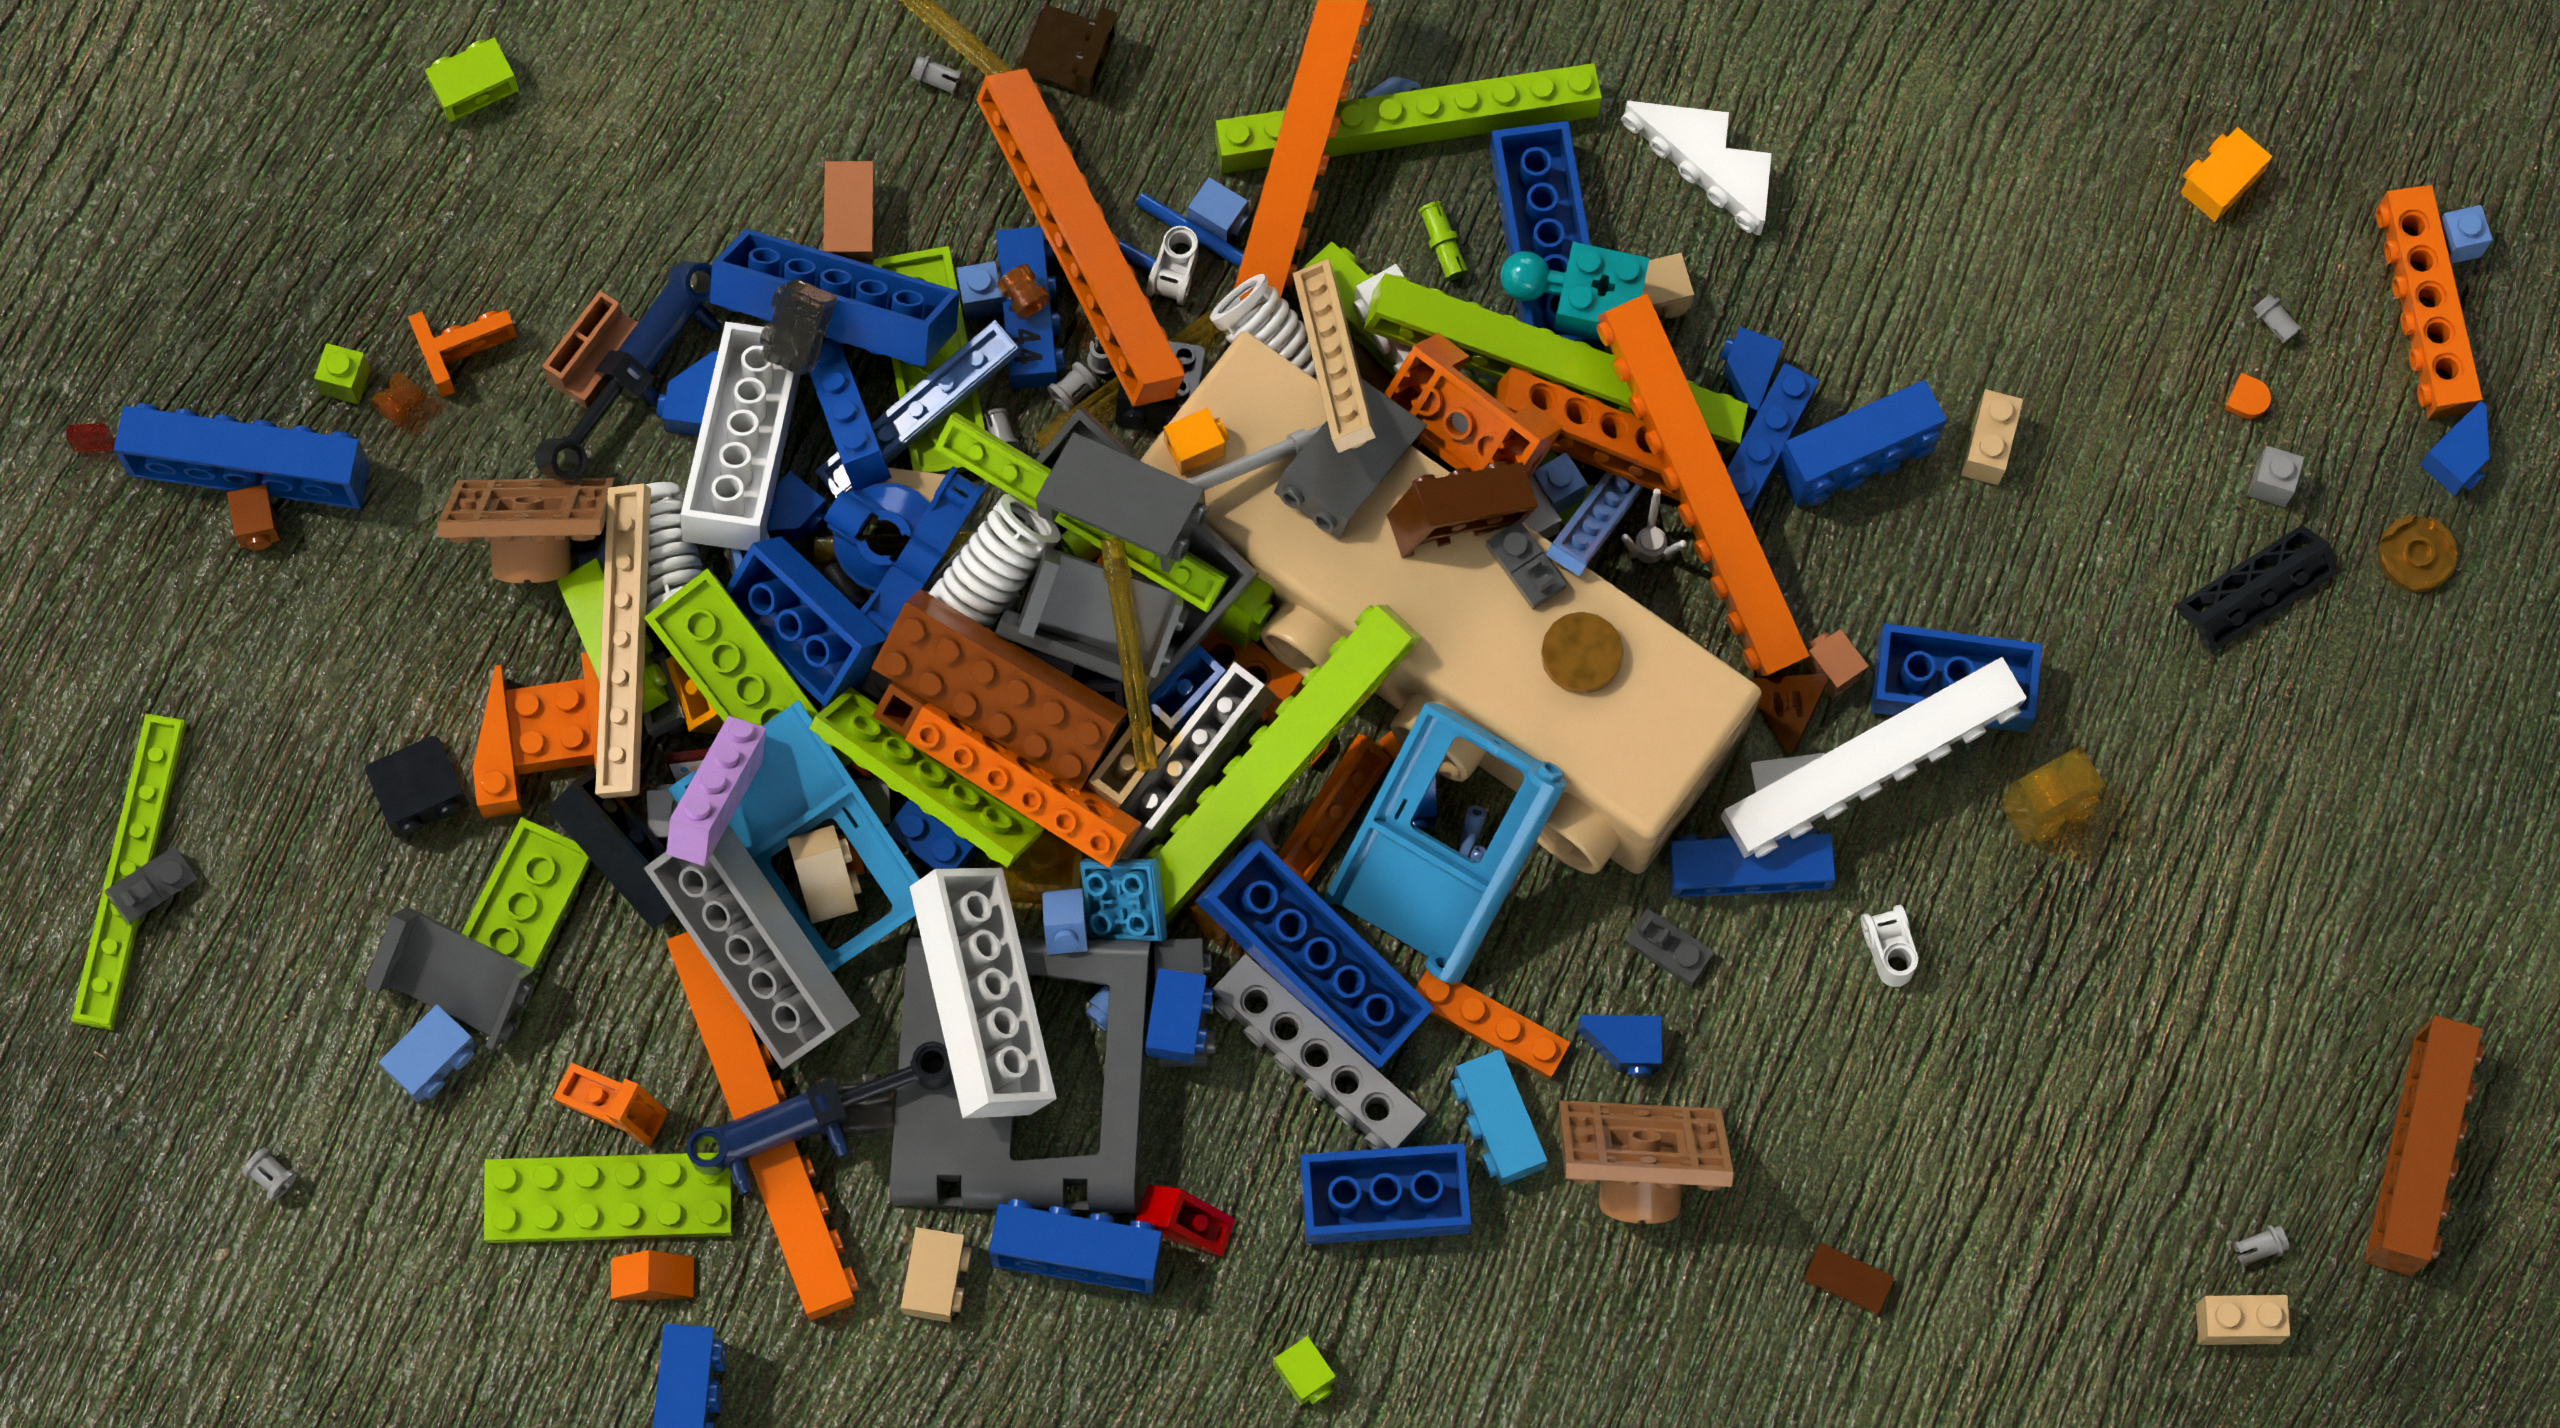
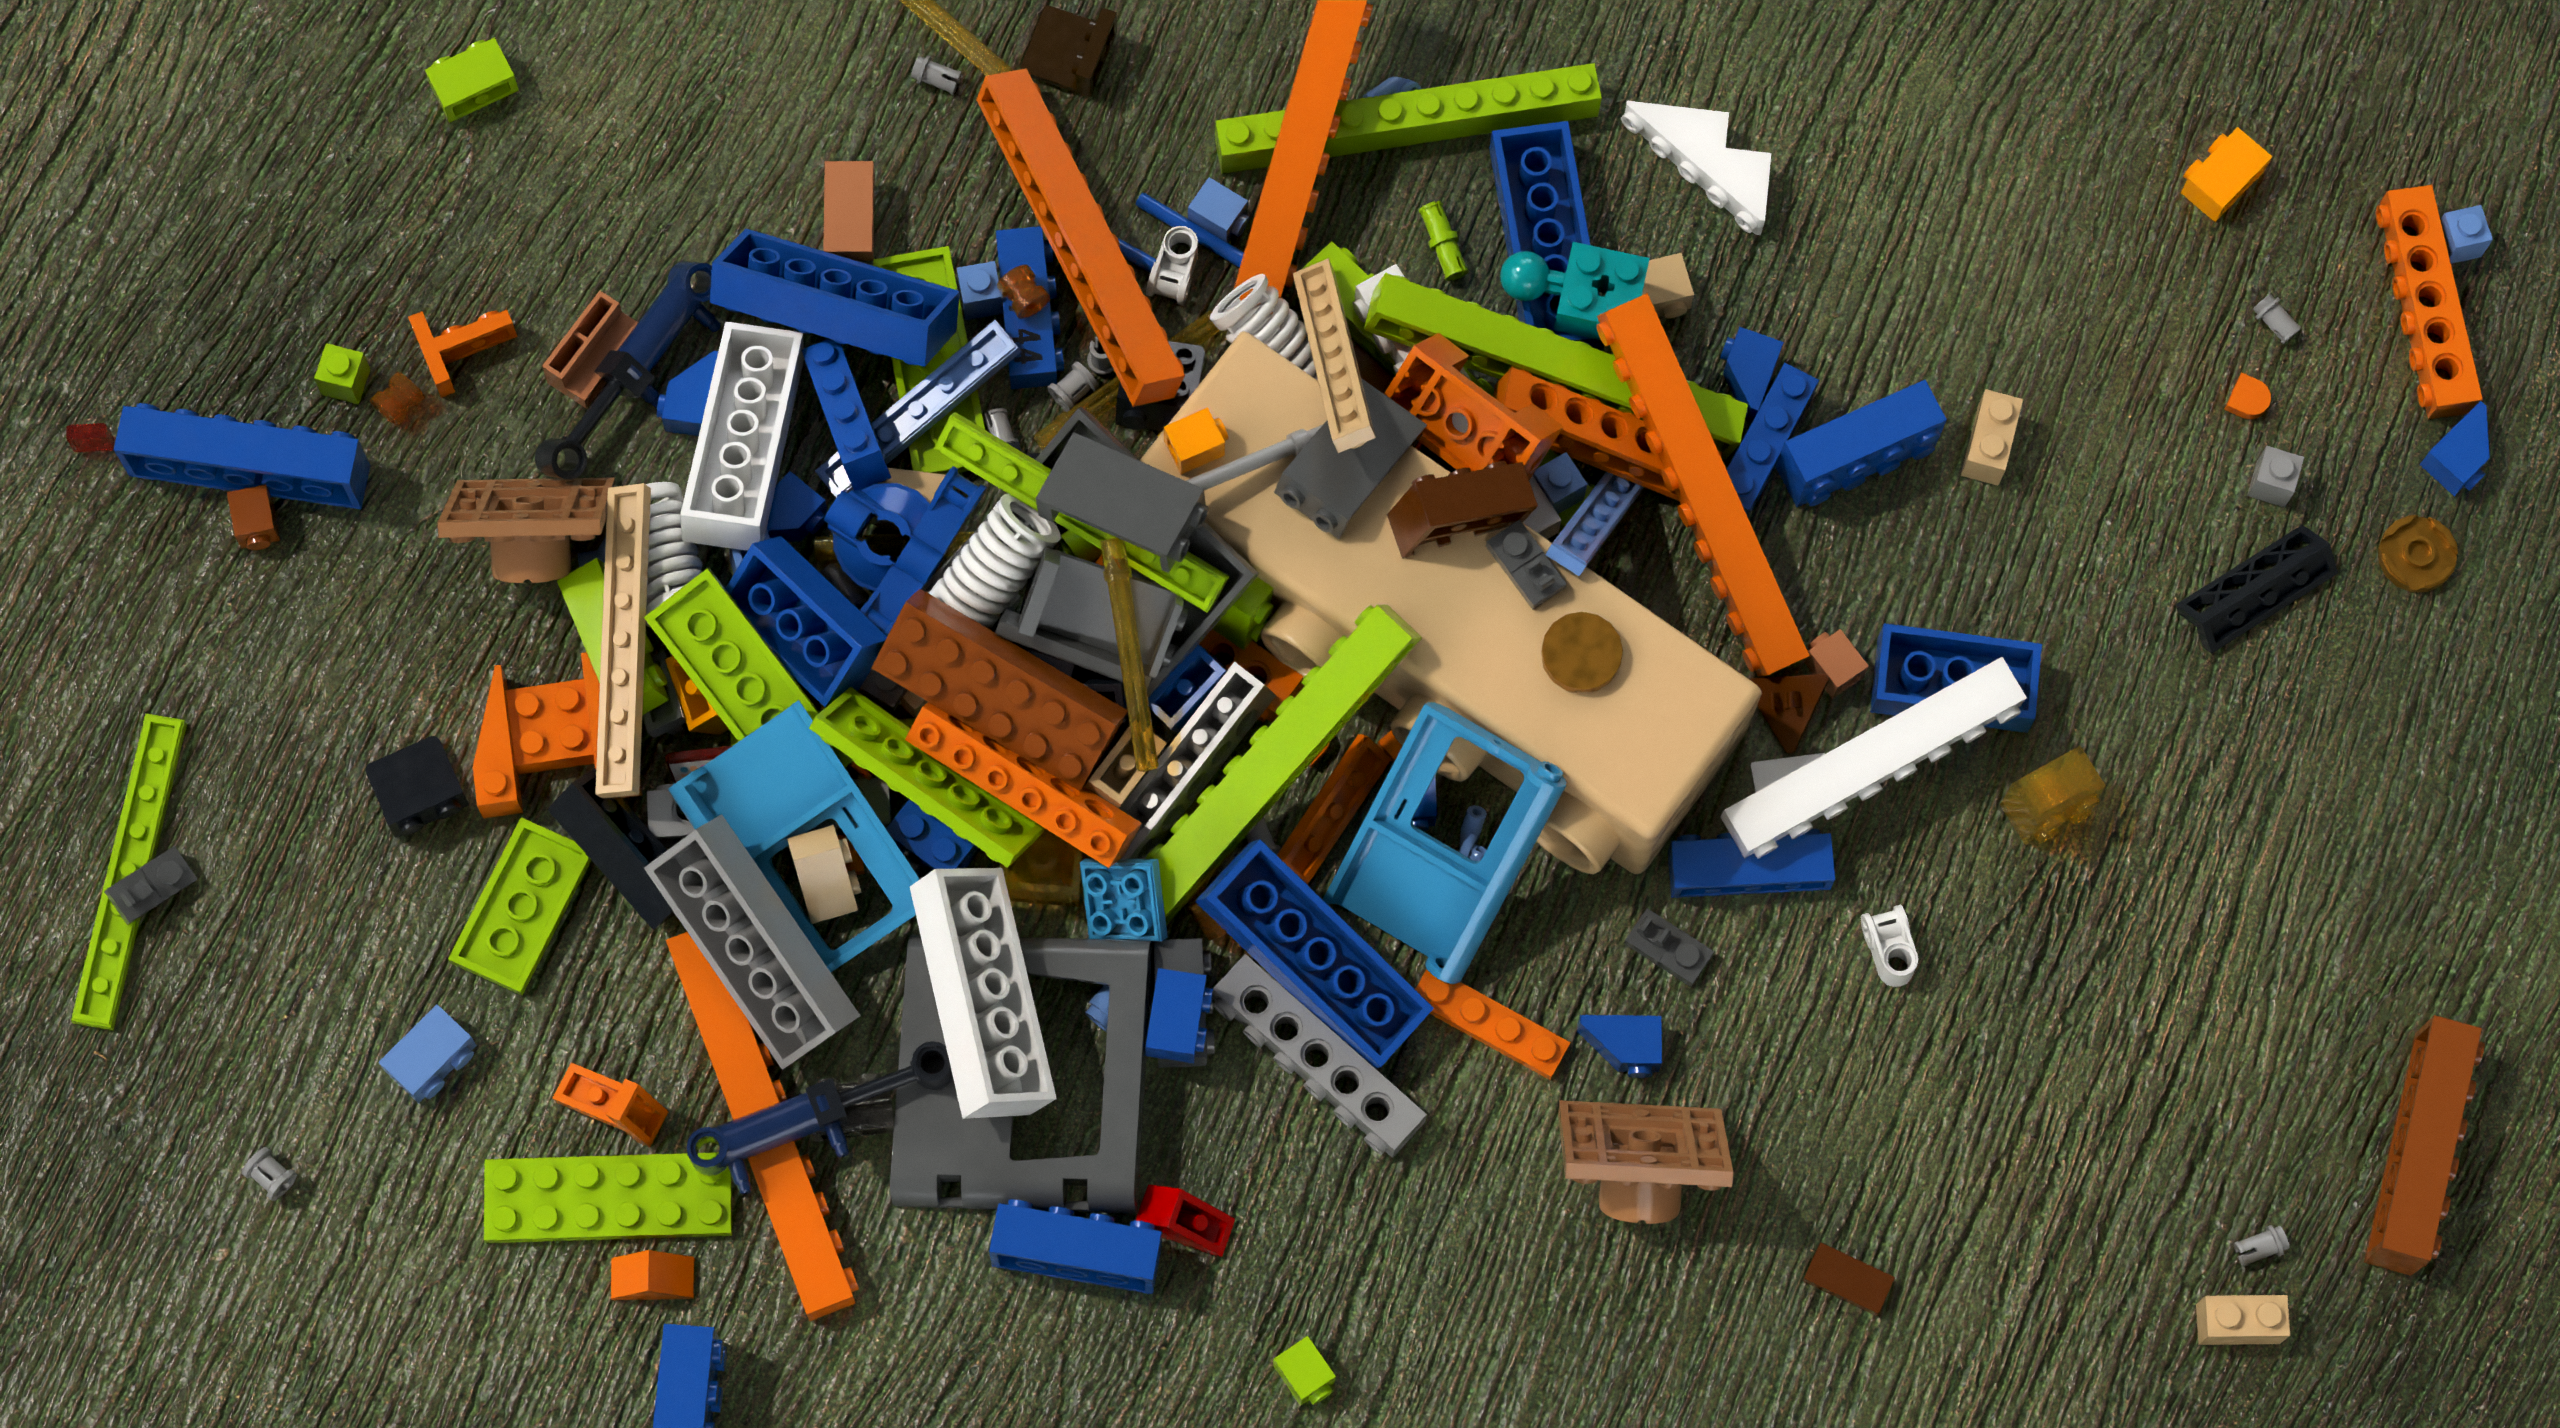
(452, 971): dark grey panel -> none
(716, 791): lavender brick -> none
(797, 326): clear smoke brick -> none
(898, 708): dark orange brick -> none
(934, 1275): tan brick -> none
(1064, 921): medium blue brick -> none
(1385, 1194): blue brick -> none
(1498, 1118): dark azure brick -> none
(1652, 541): white plant -> none

